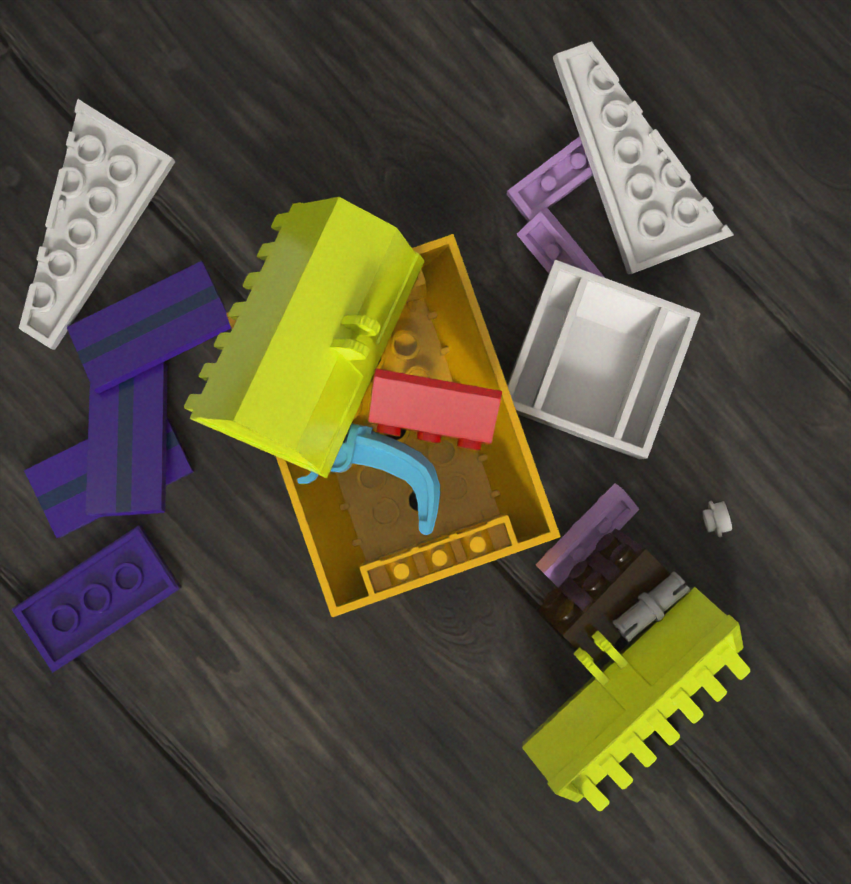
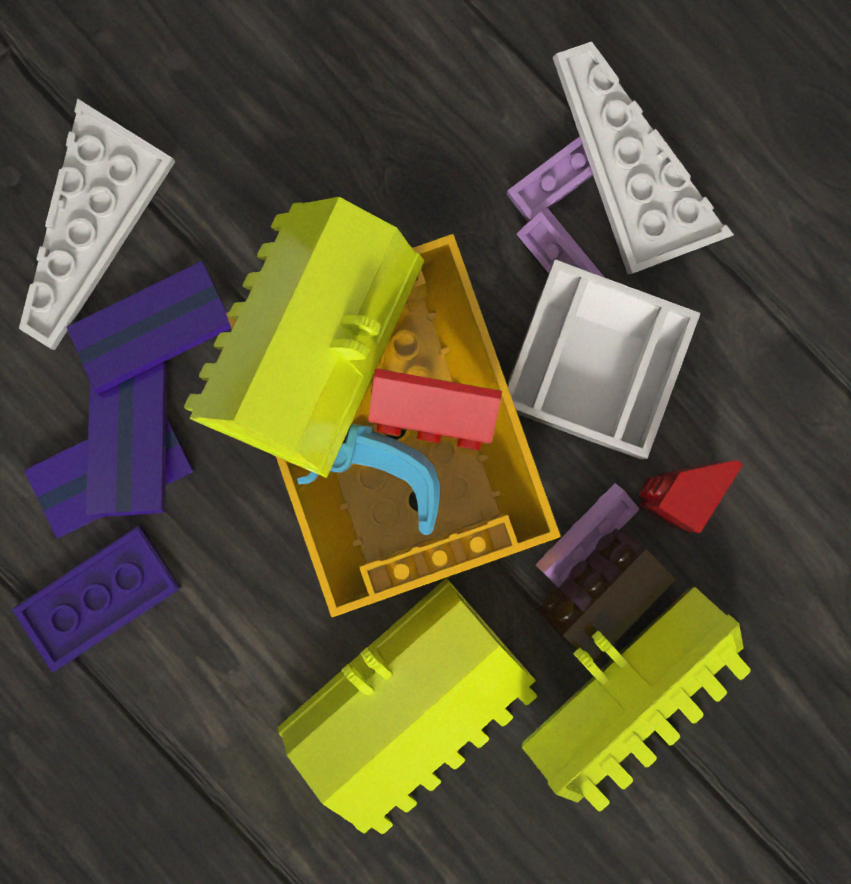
(405, 710): none -> neon yellow piece
(651, 606): light grey pin -> none
(688, 495): none -> red slope
(717, 518): white plate -> none

